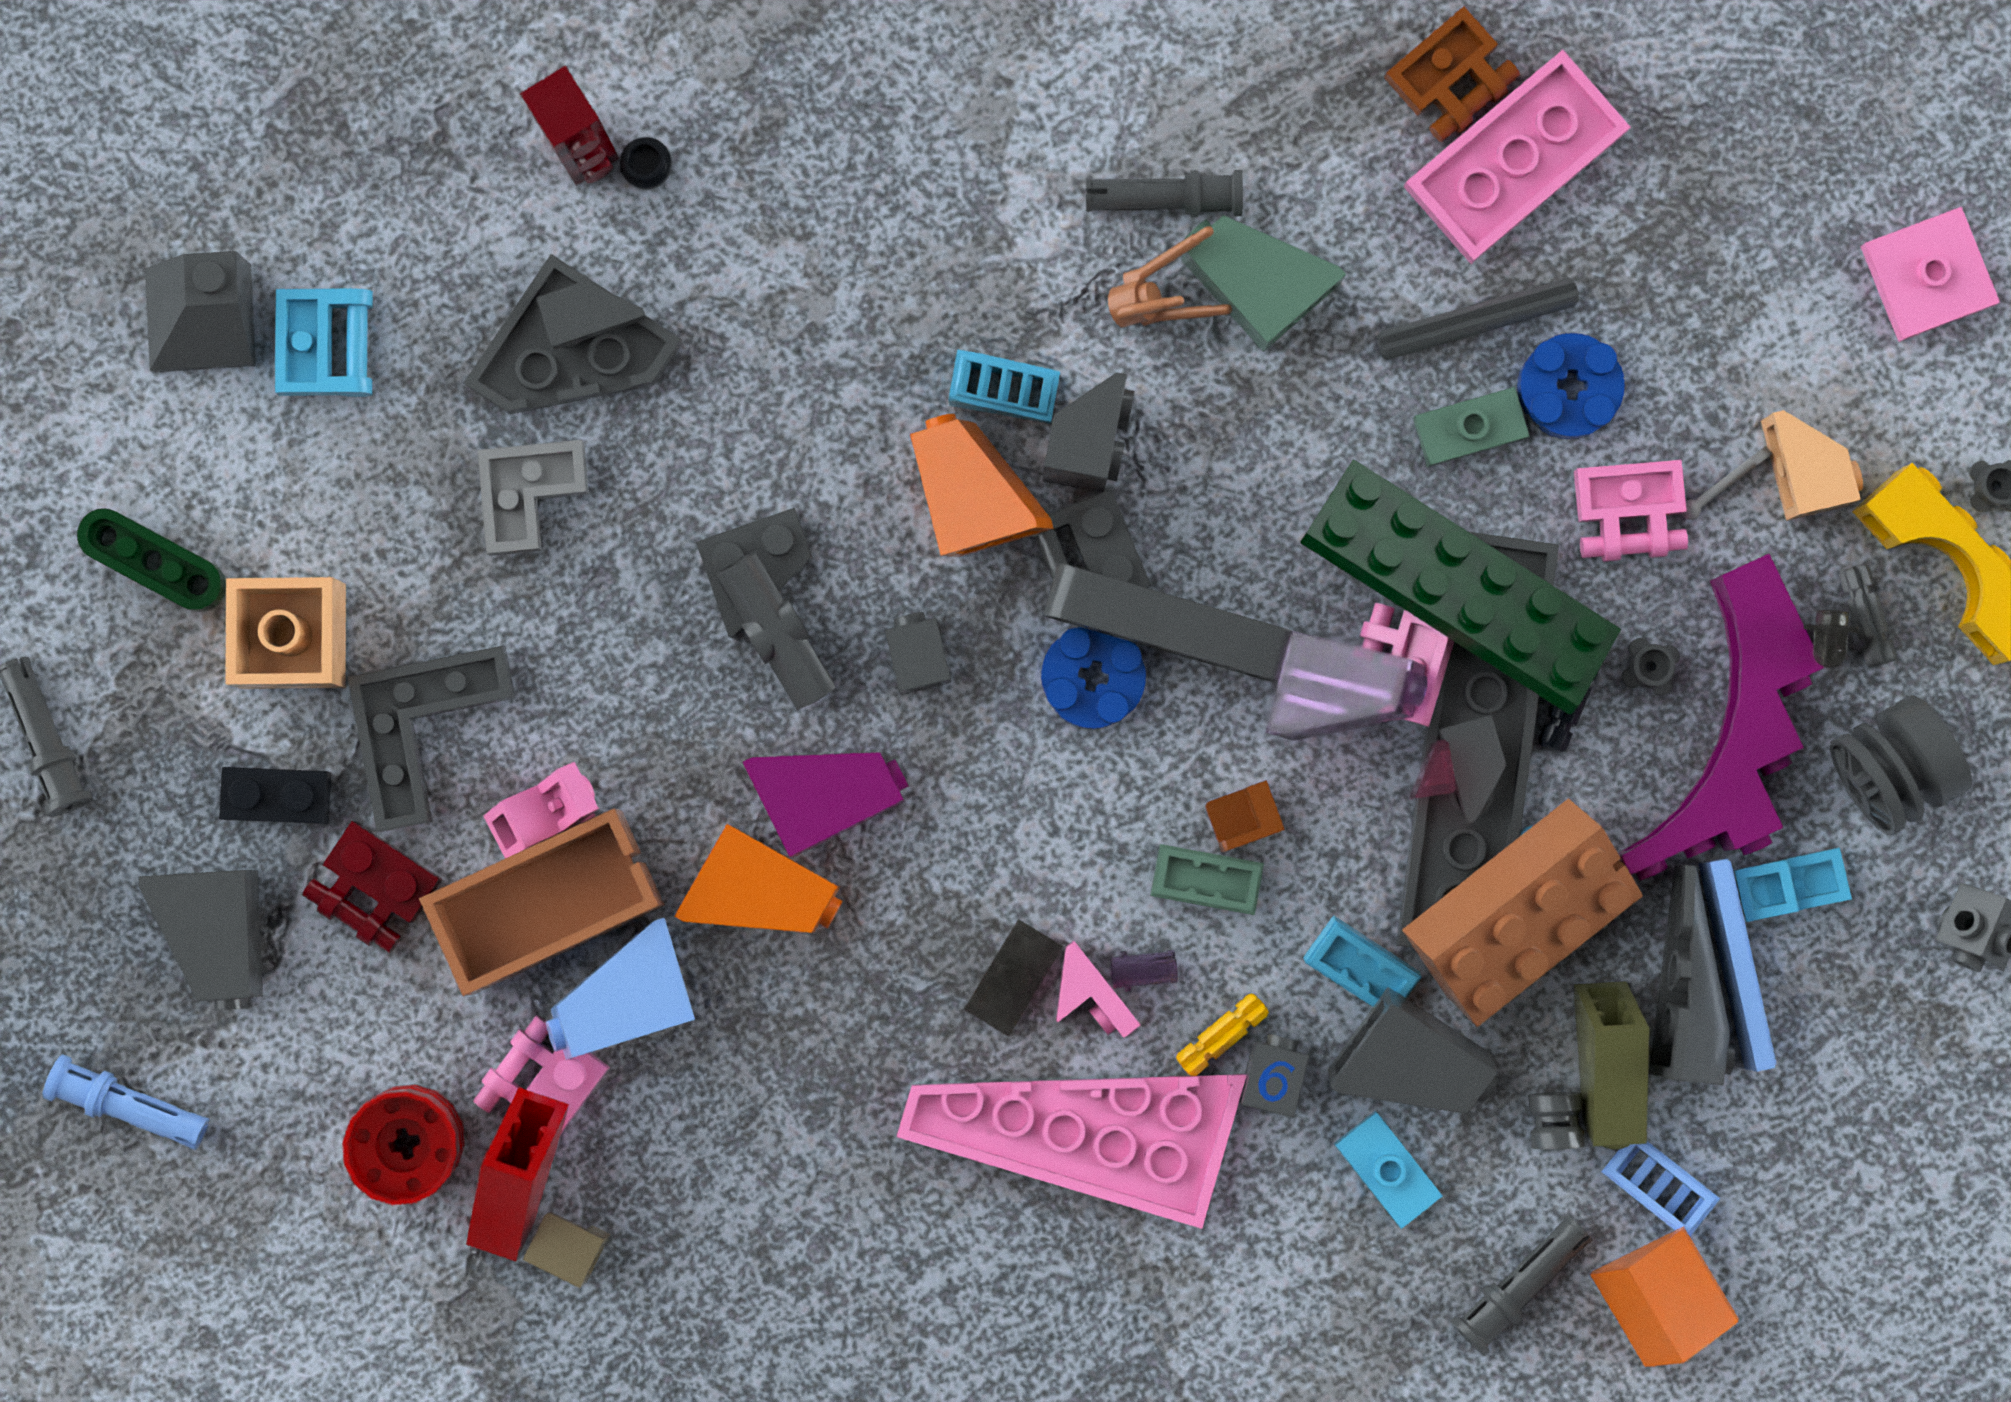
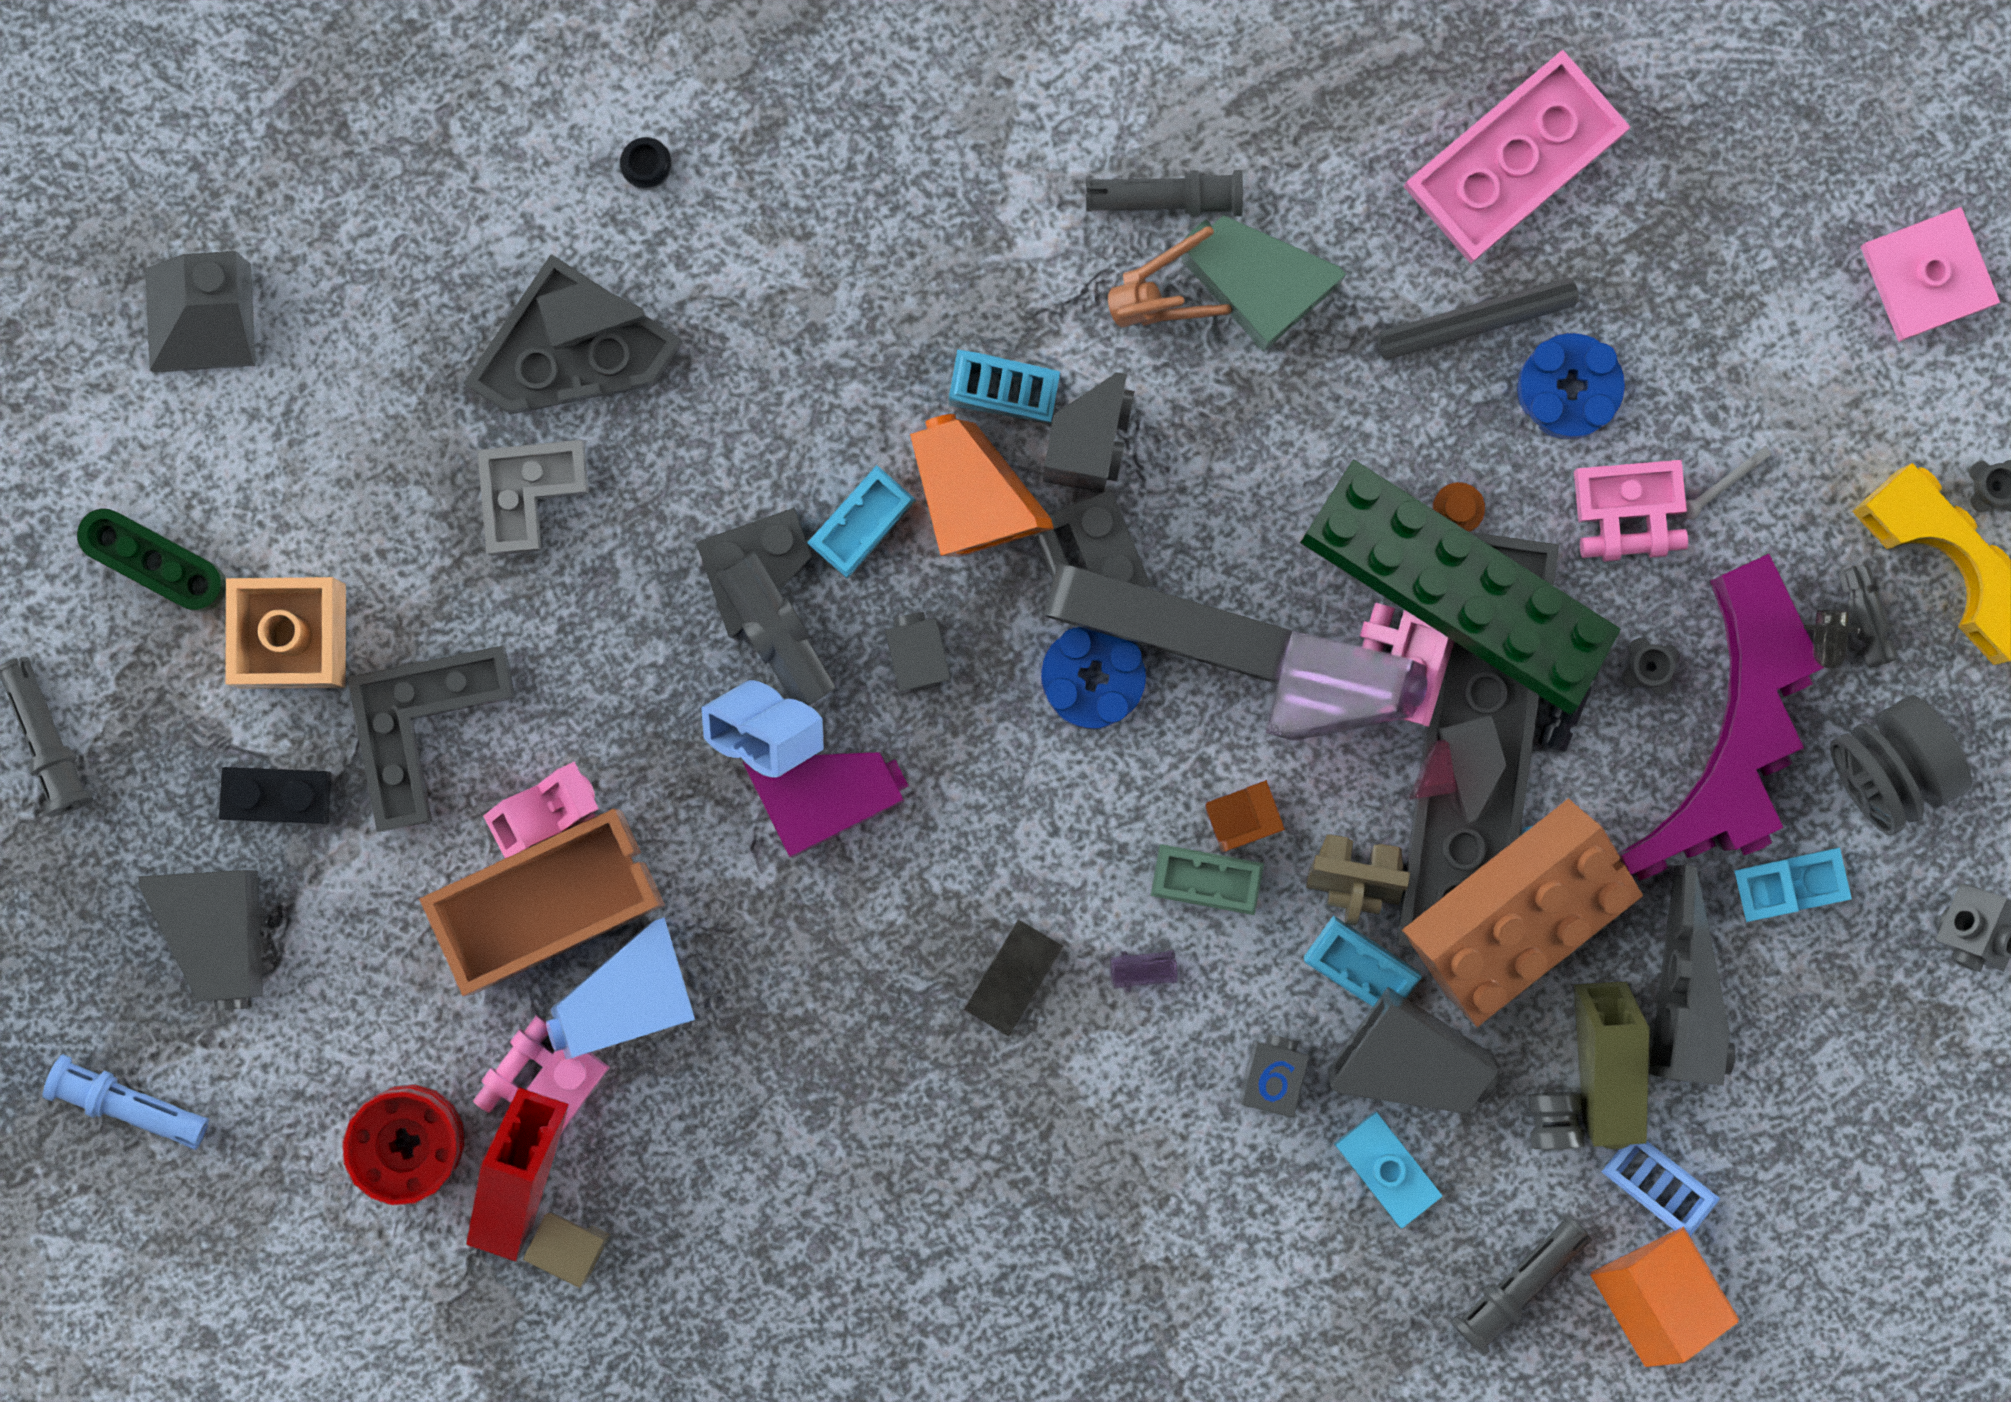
(305, 342): medium azure plate -> none
(380, 872): dark red plate -> none
(571, 126): dark red brick -> none
(758, 888): orange slope -> none
(762, 728): none -> light blue brick
(861, 522): none -> medium azure plate
(1082, 981): bright pink slope -> none
(1113, 1138): bright pink wing -> none
(1222, 1034): yellow axle -> none
(1356, 884): none -> dark tan hips
(1441, 62): dark orange plate -> none
(1461, 505): none -> dark orange plate
(1471, 427): sand green plate -> none
(1737, 965): light blue tile -> none
(1809, 467): light nougat slope -> none

